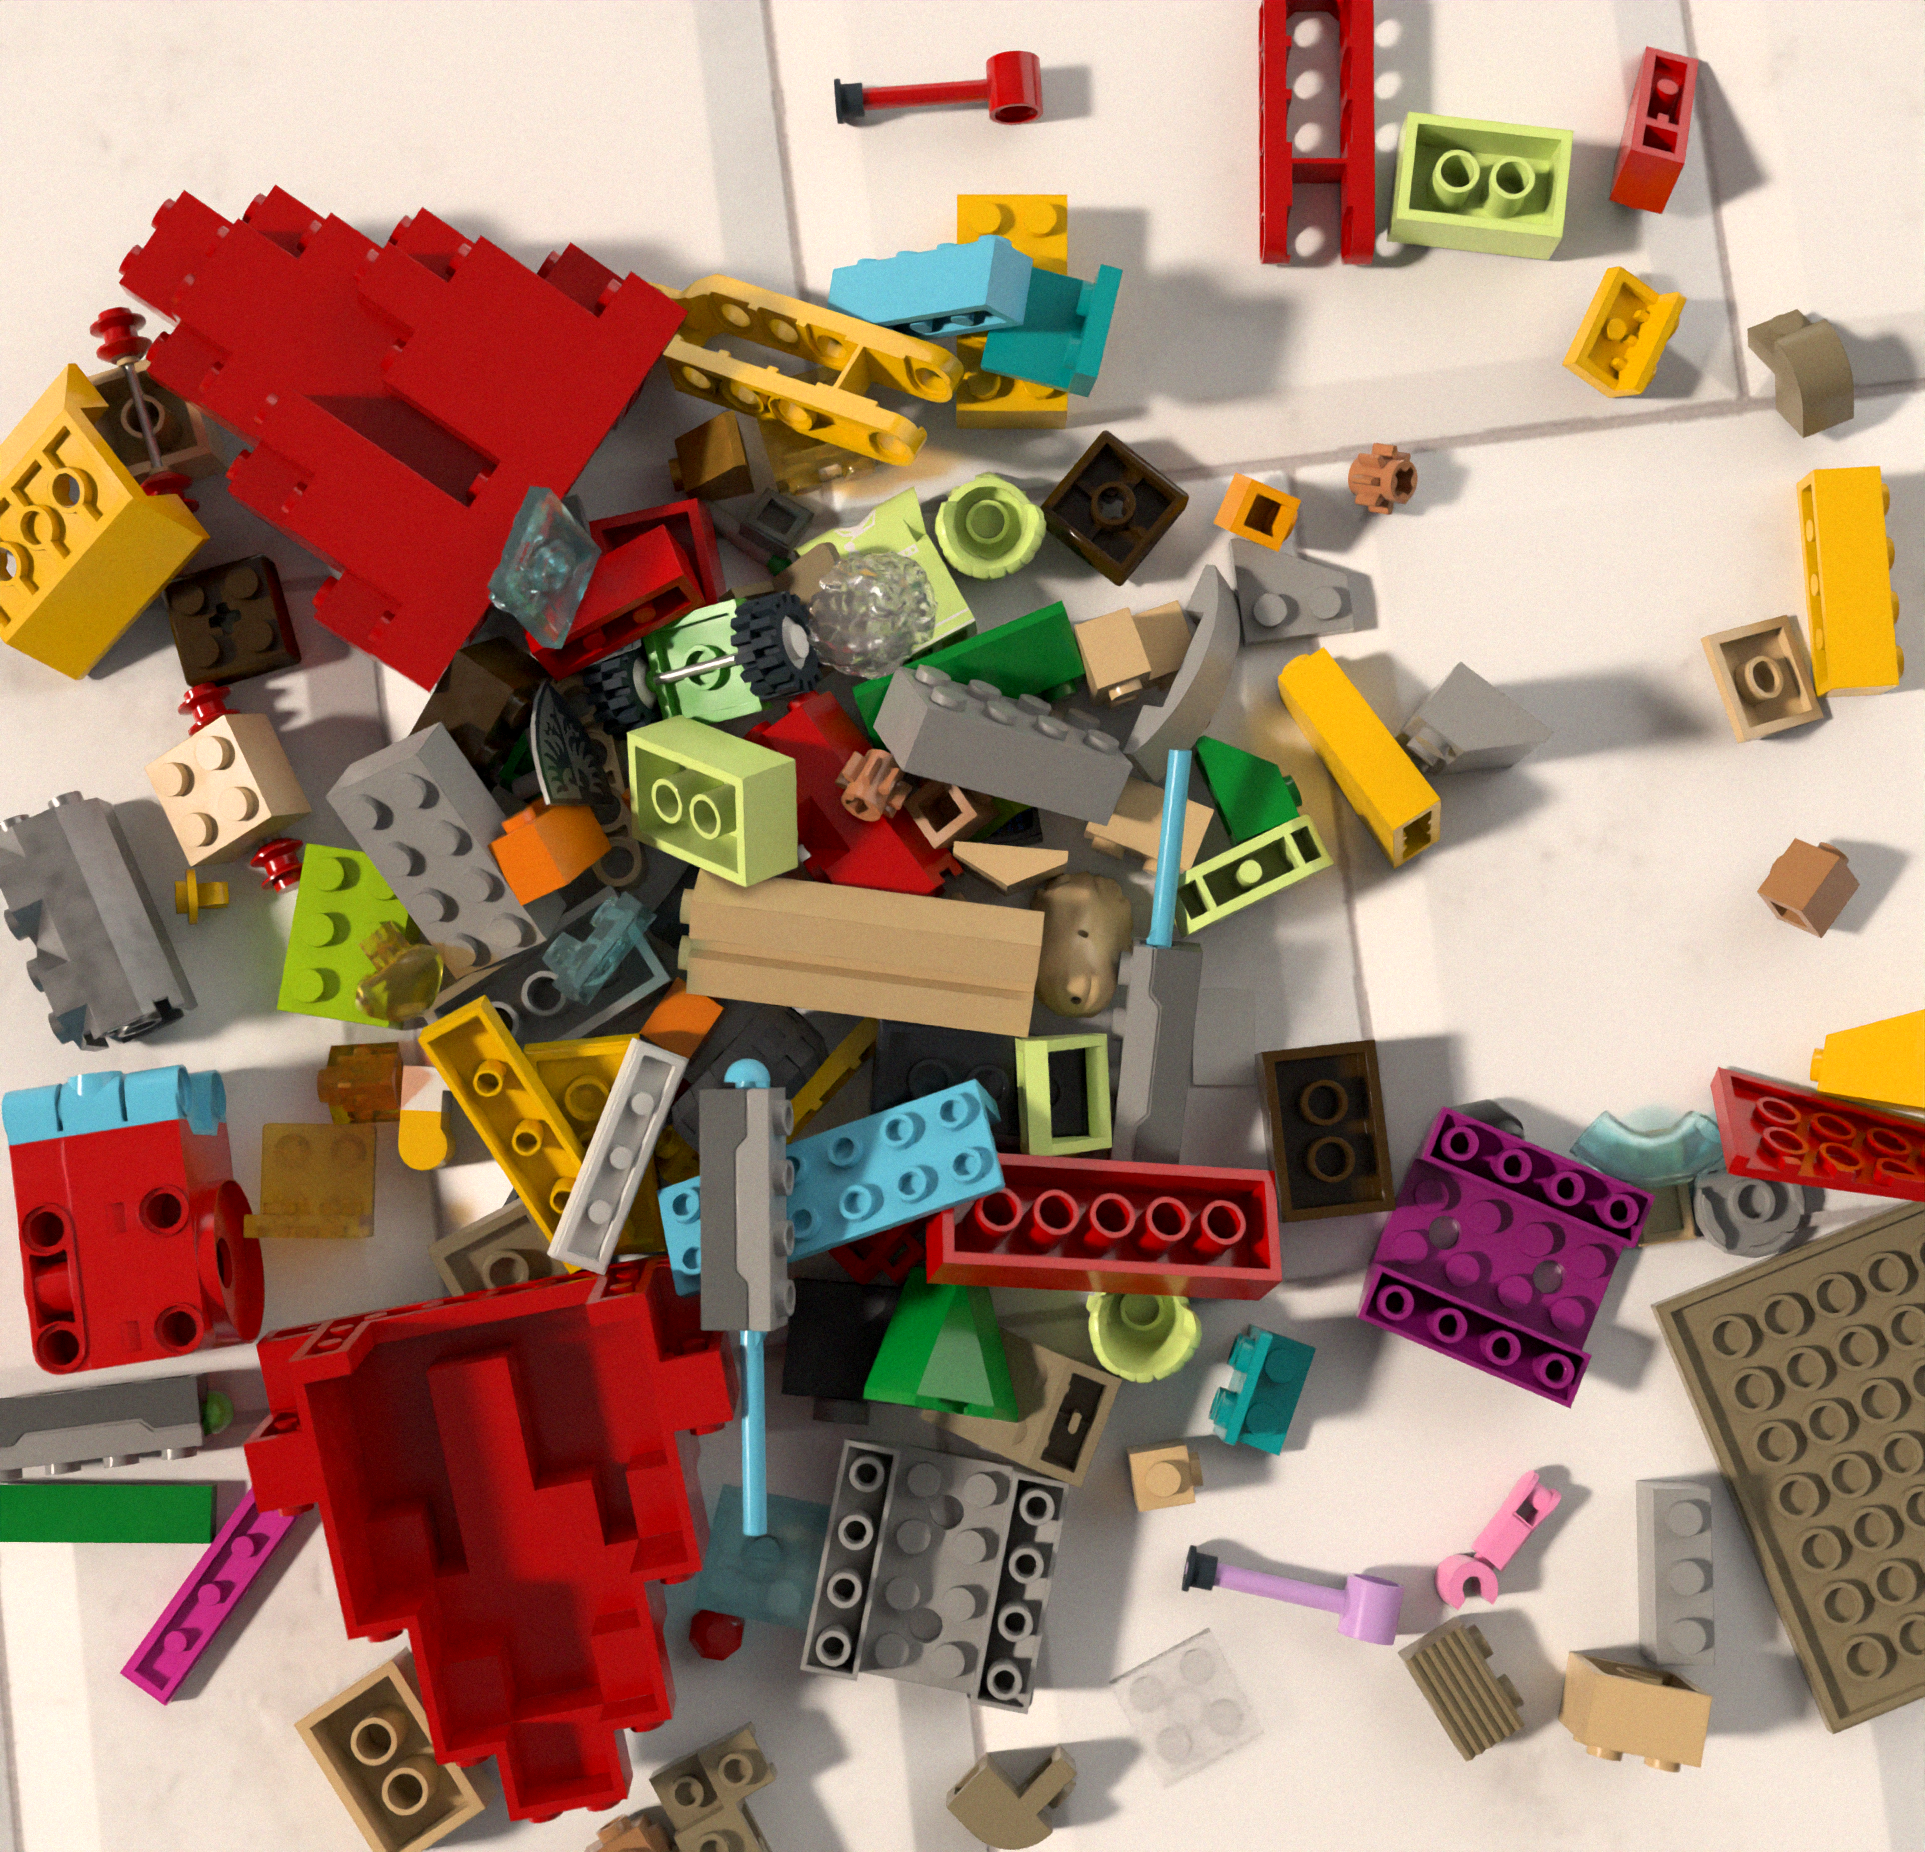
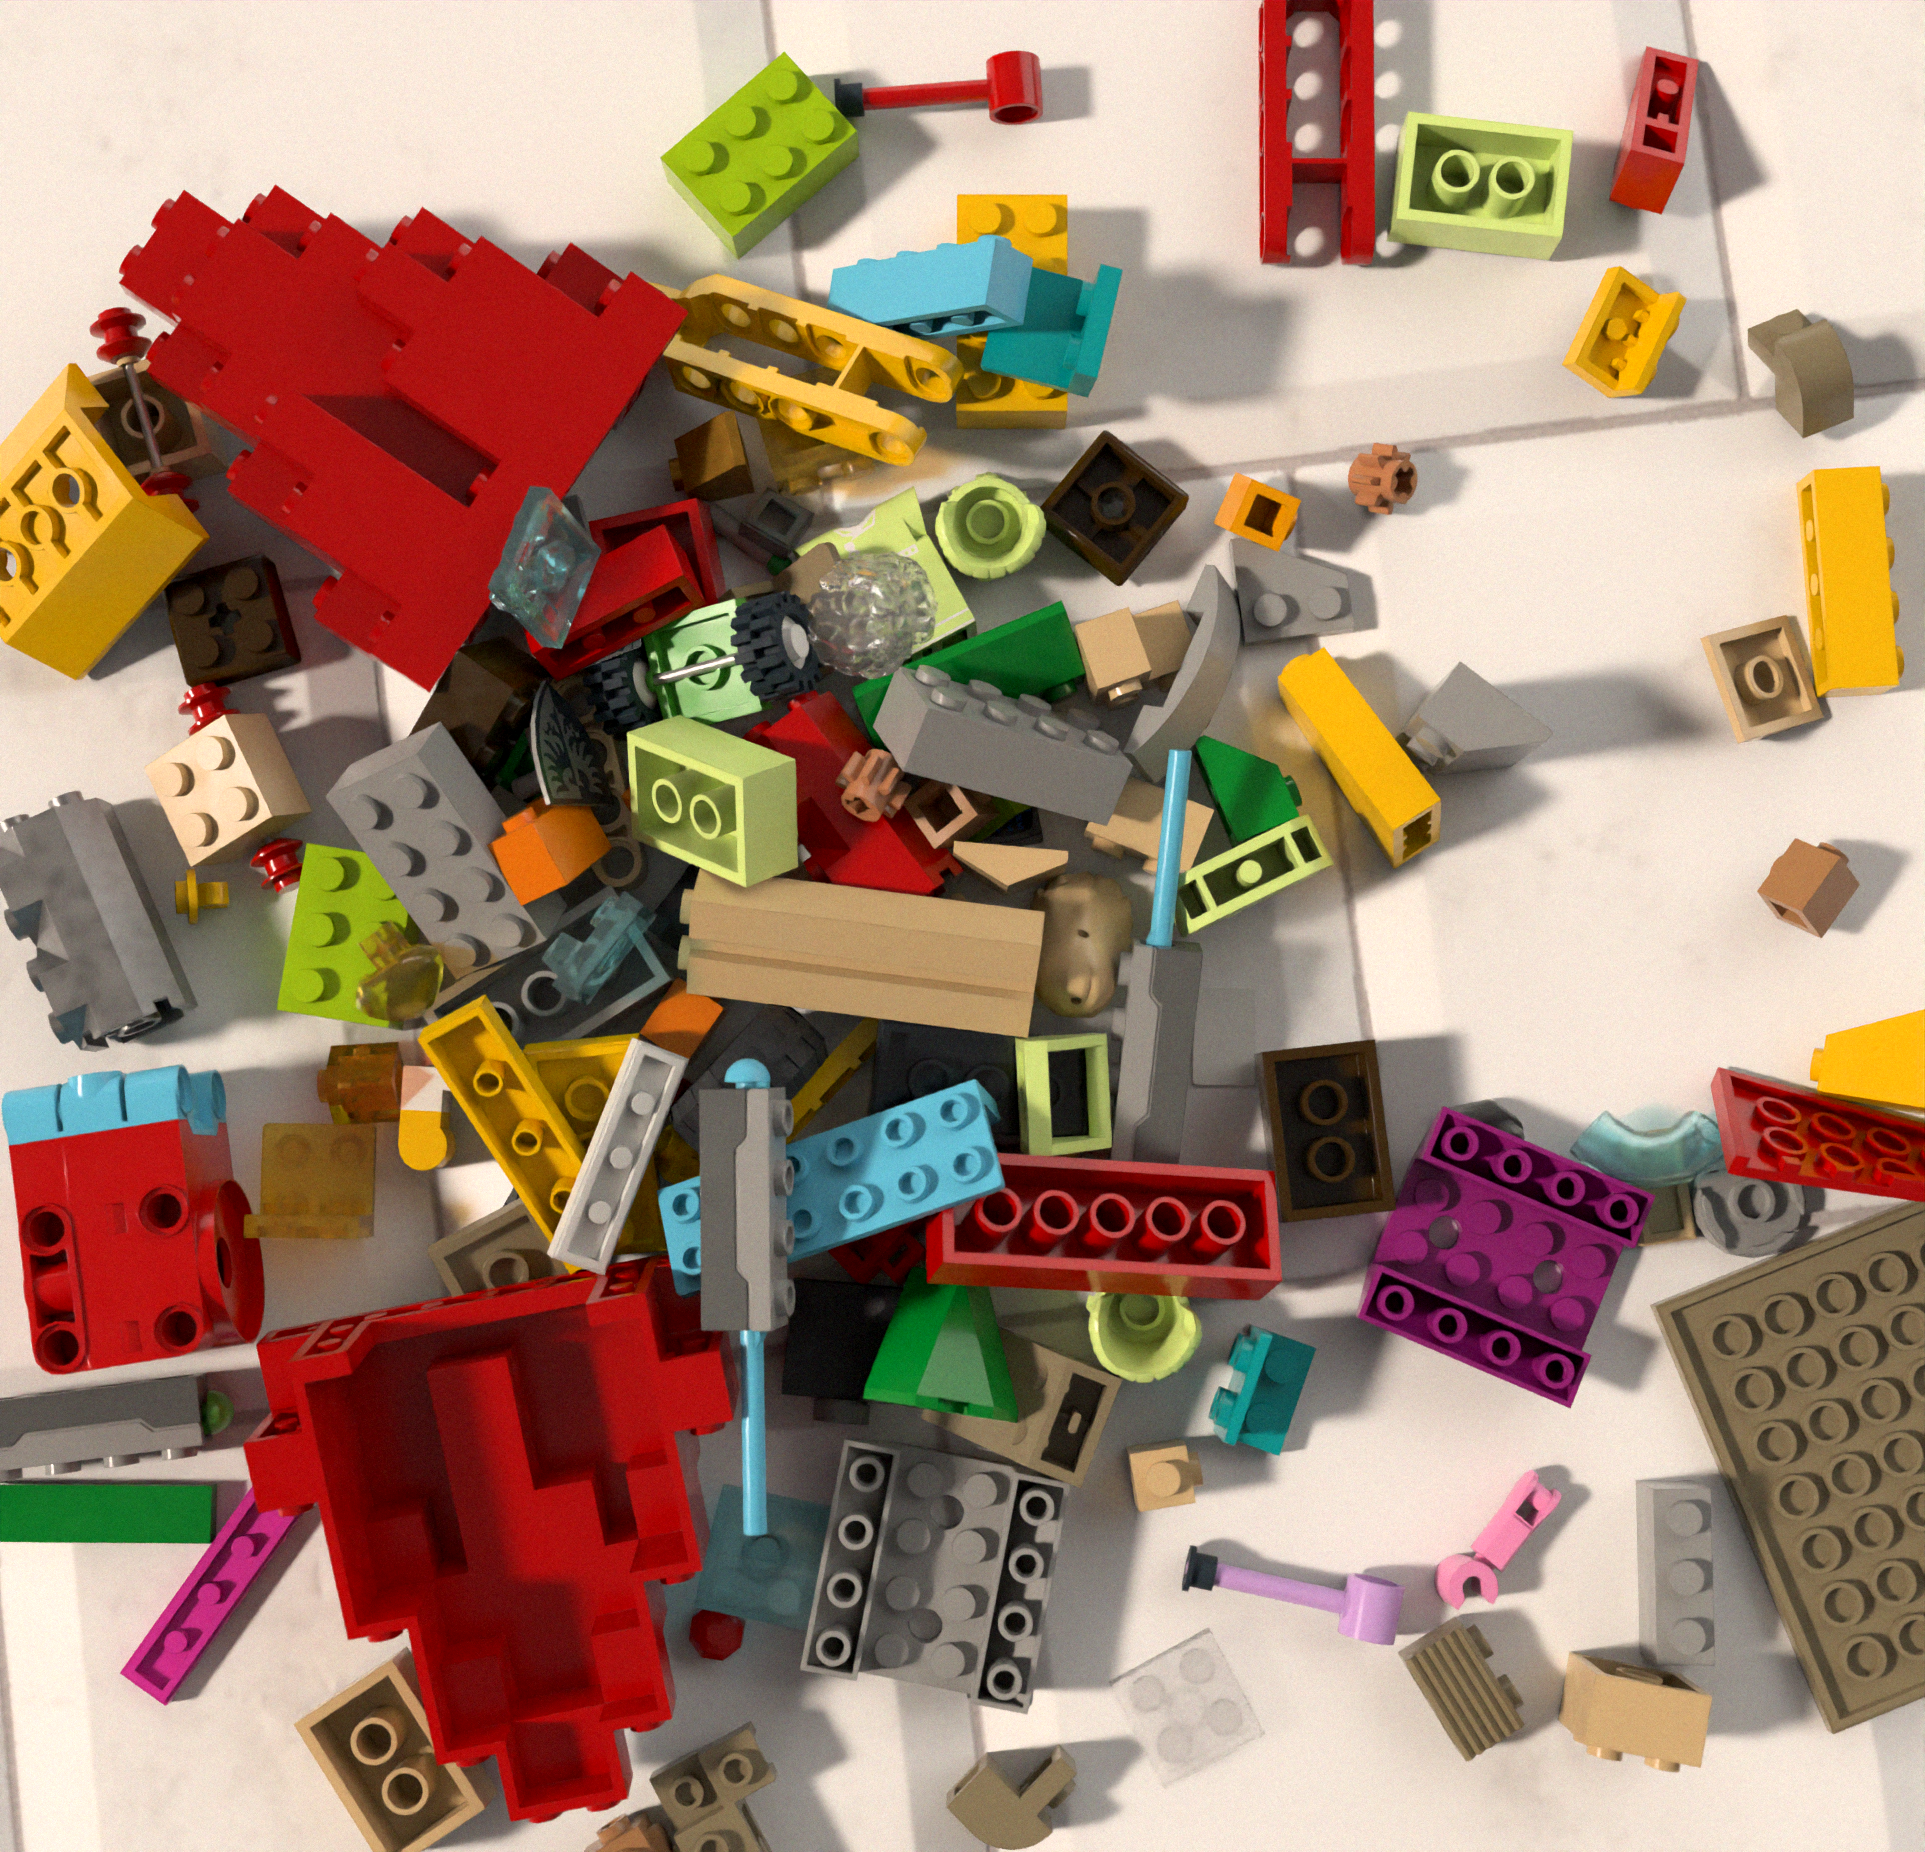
(761, 155): none -> lime brick

